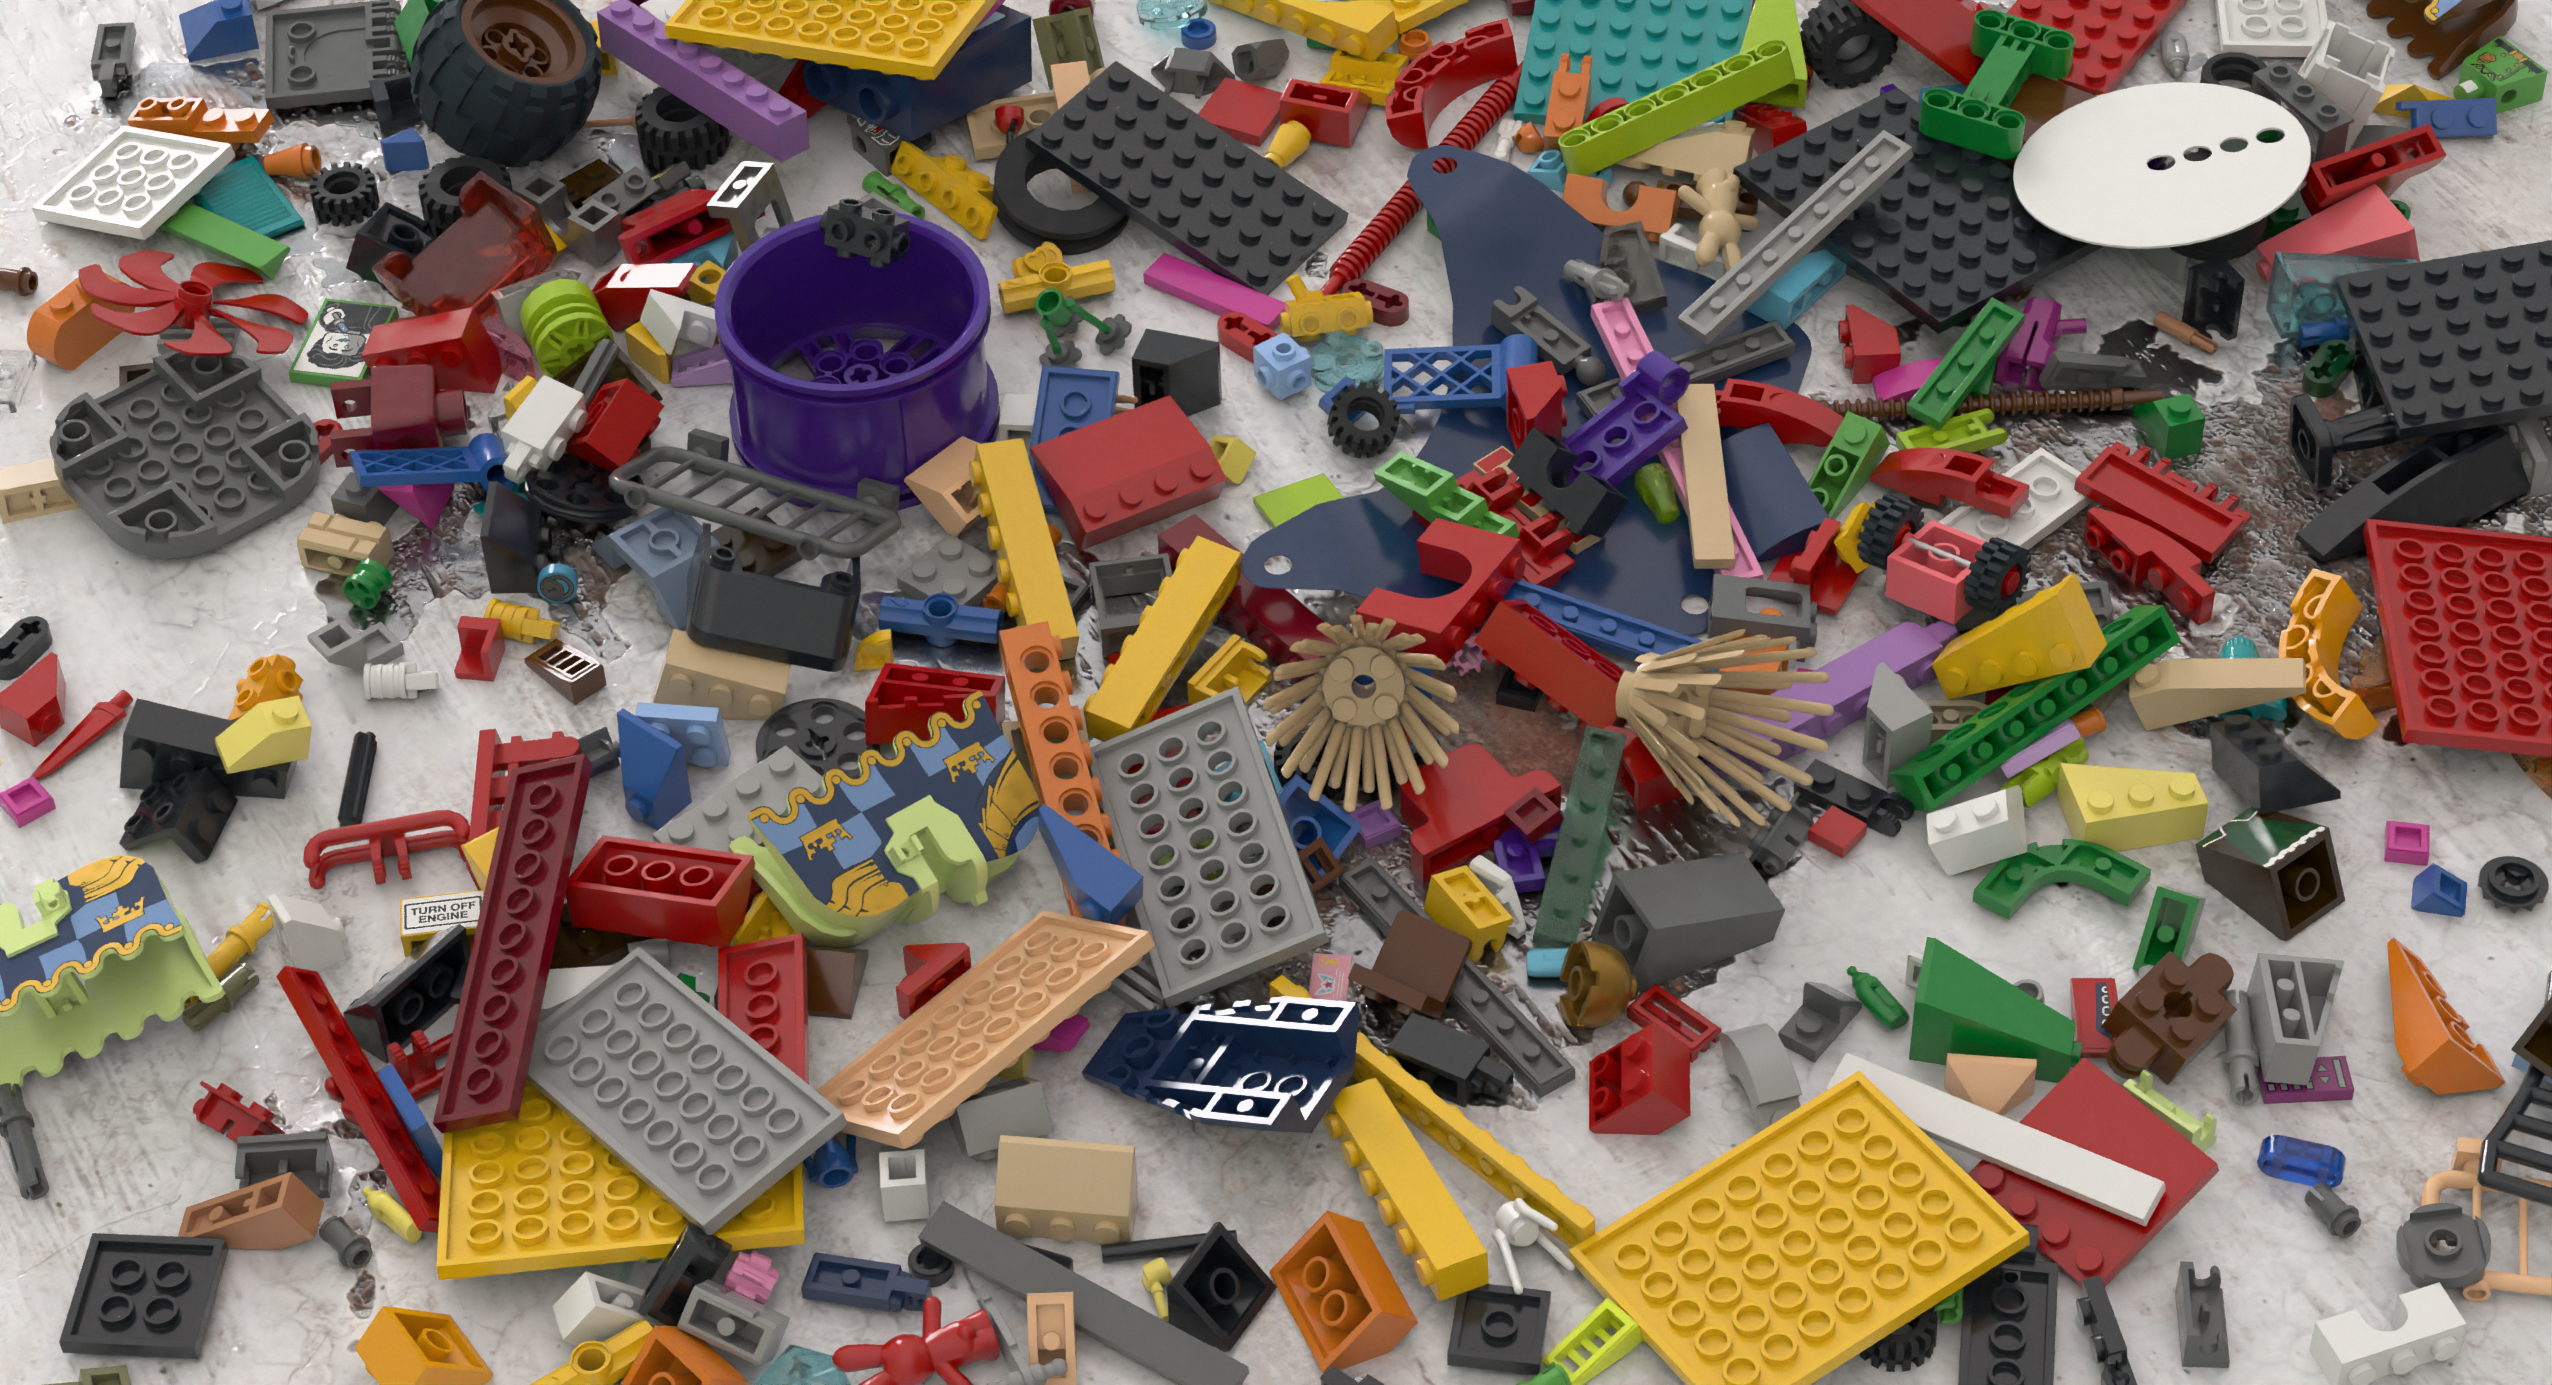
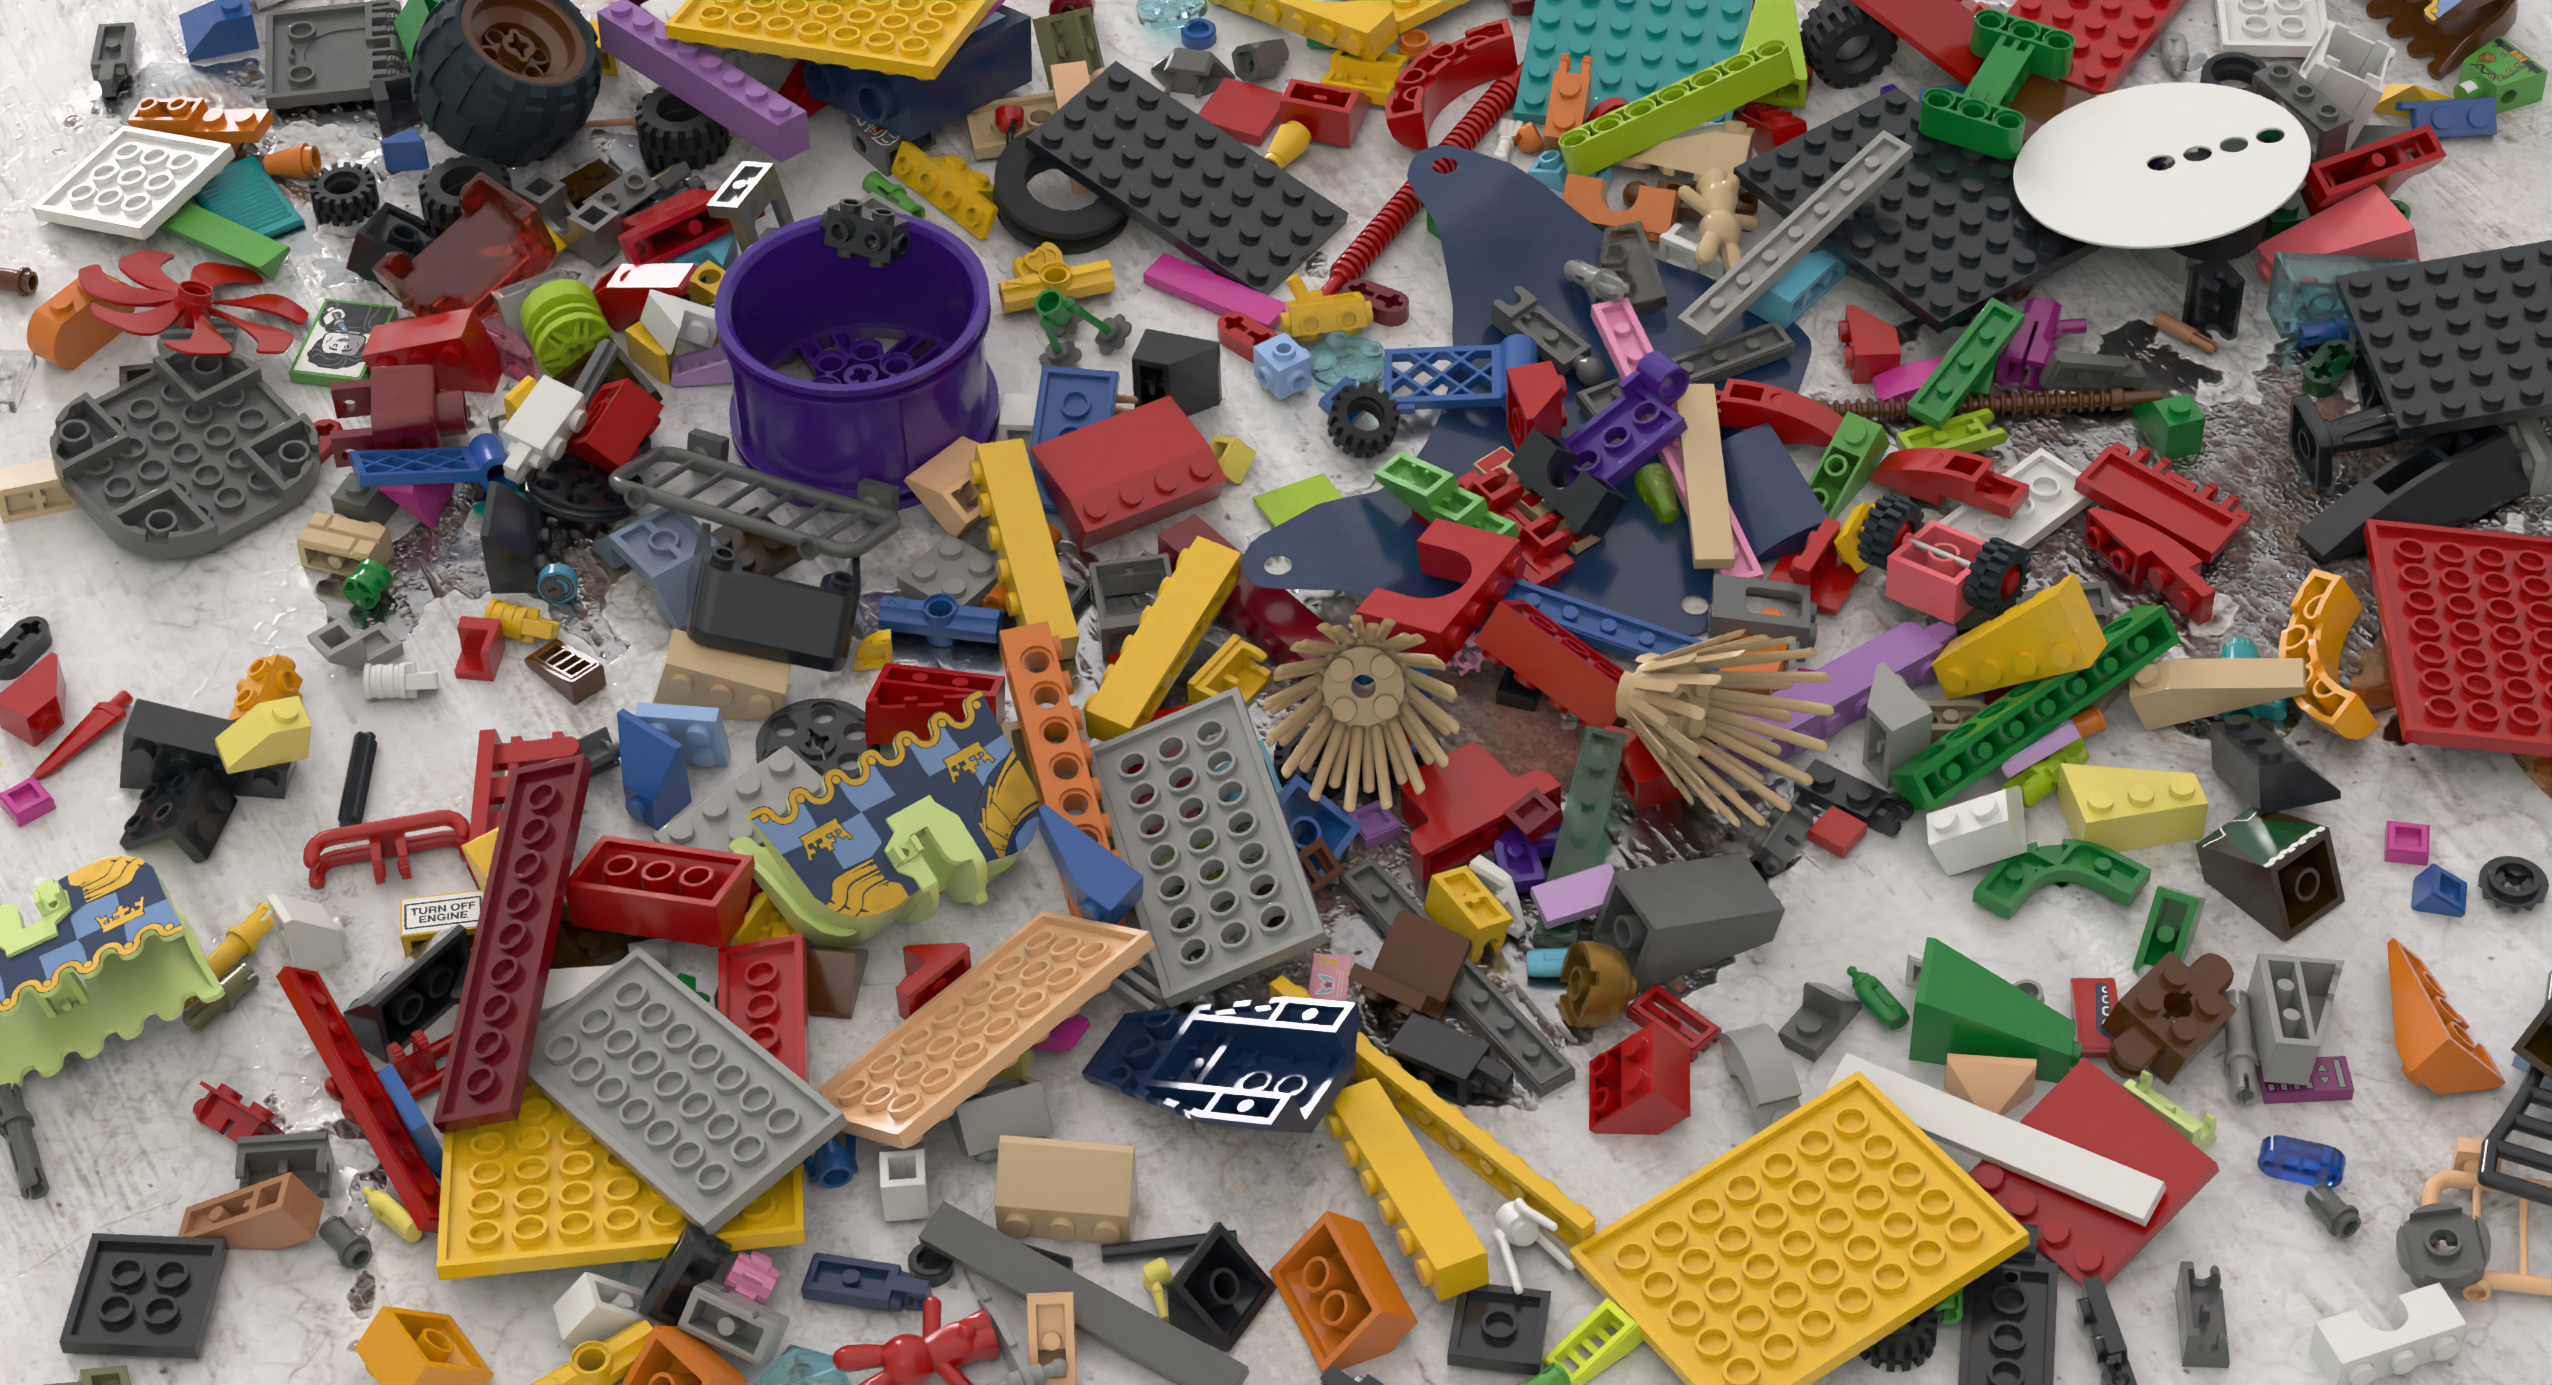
(1572, 895): none -> lavender tile

